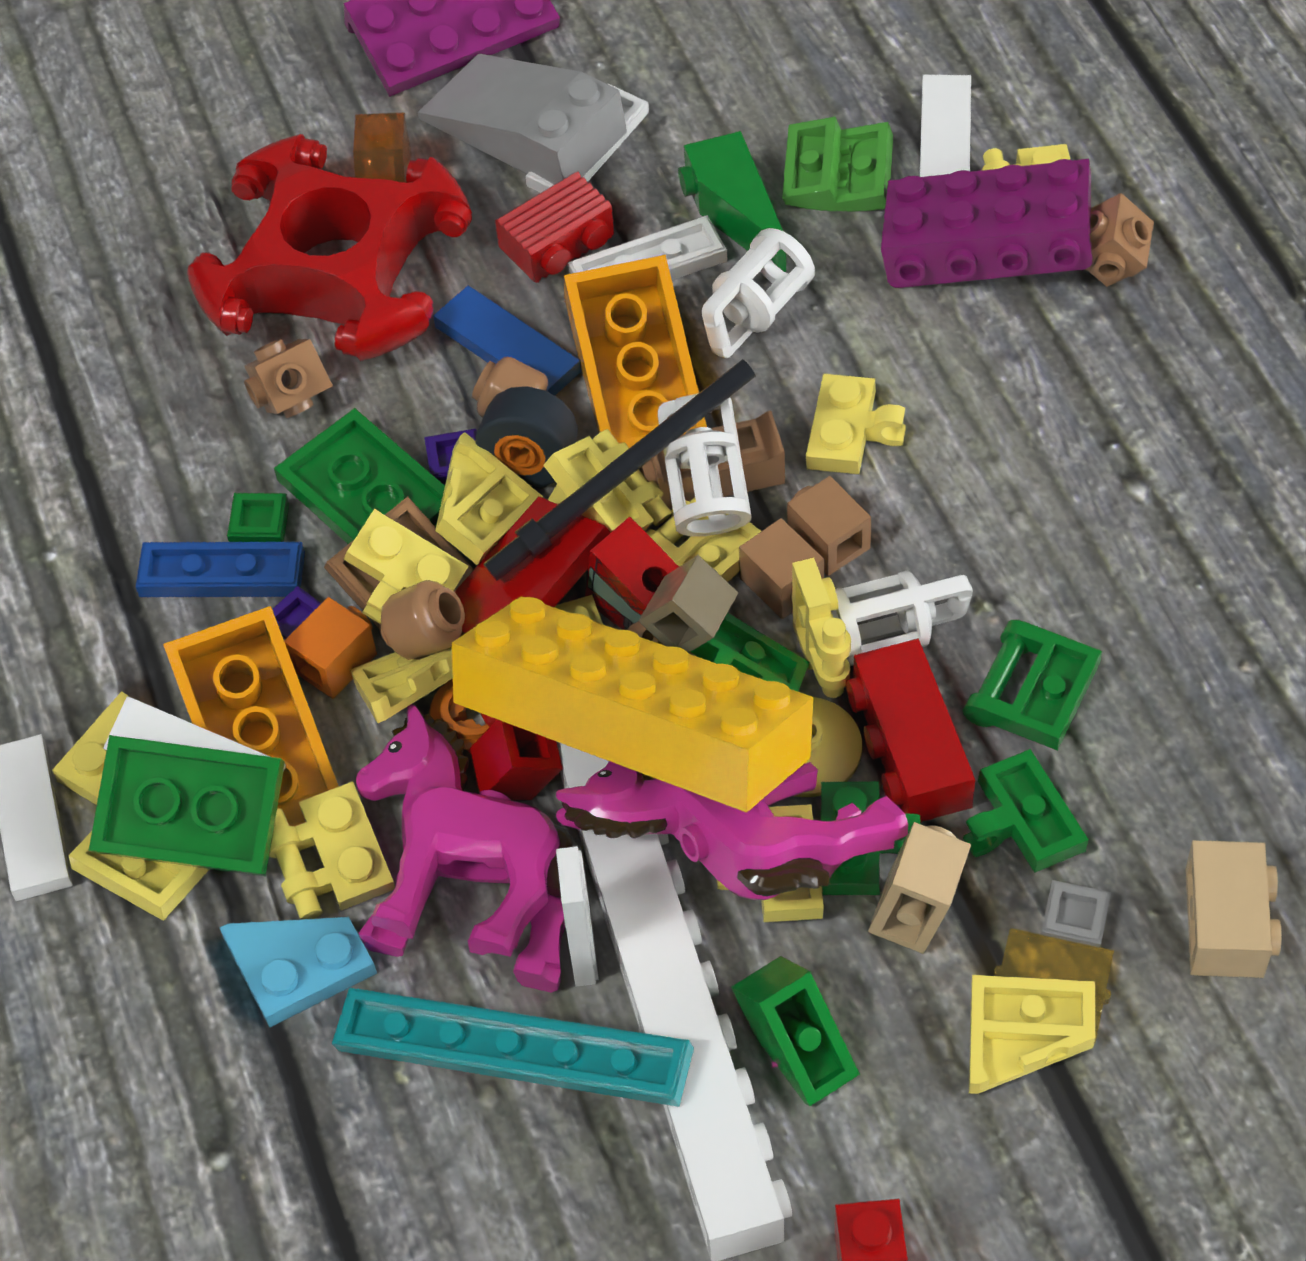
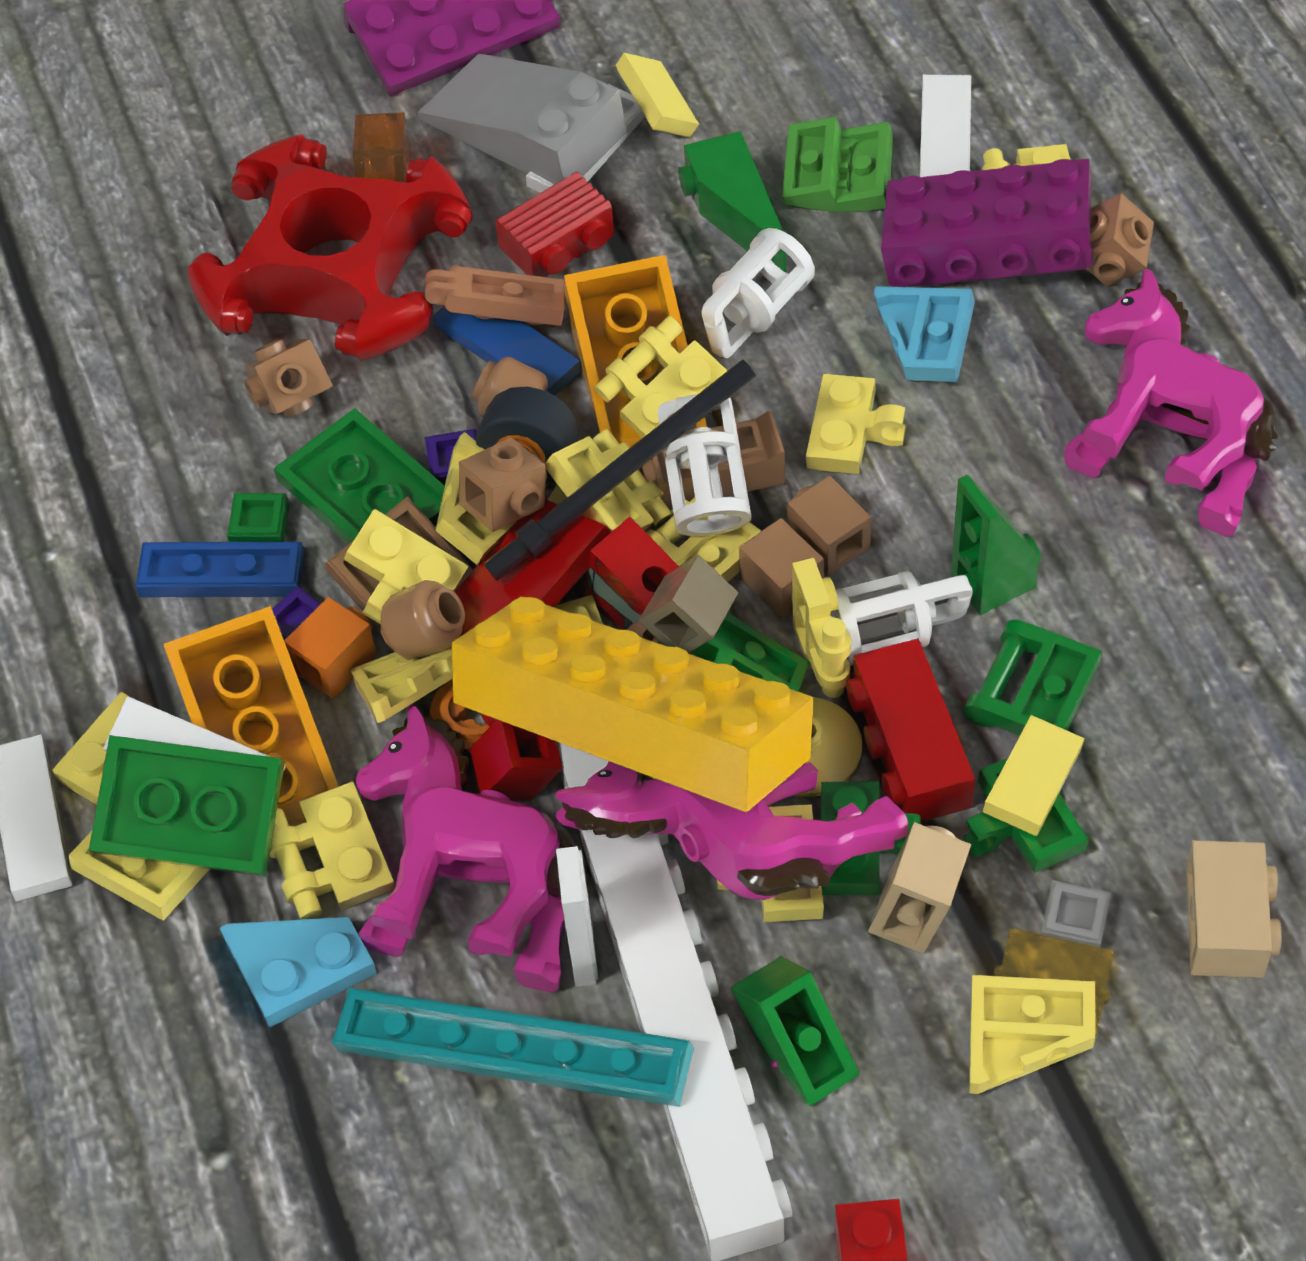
(497, 294): none -> nougat hinge
(502, 484): none -> medium nougat brick
(656, 95): none -> light yellow tile
(683, 375): none -> light yellow plate
(686, 246): white tile -> none
(927, 329): none -> medium azure wing
(990, 549): none -> green slope
(1033, 775): none -> light yellow tile
(1182, 393): none -> dark pink animal

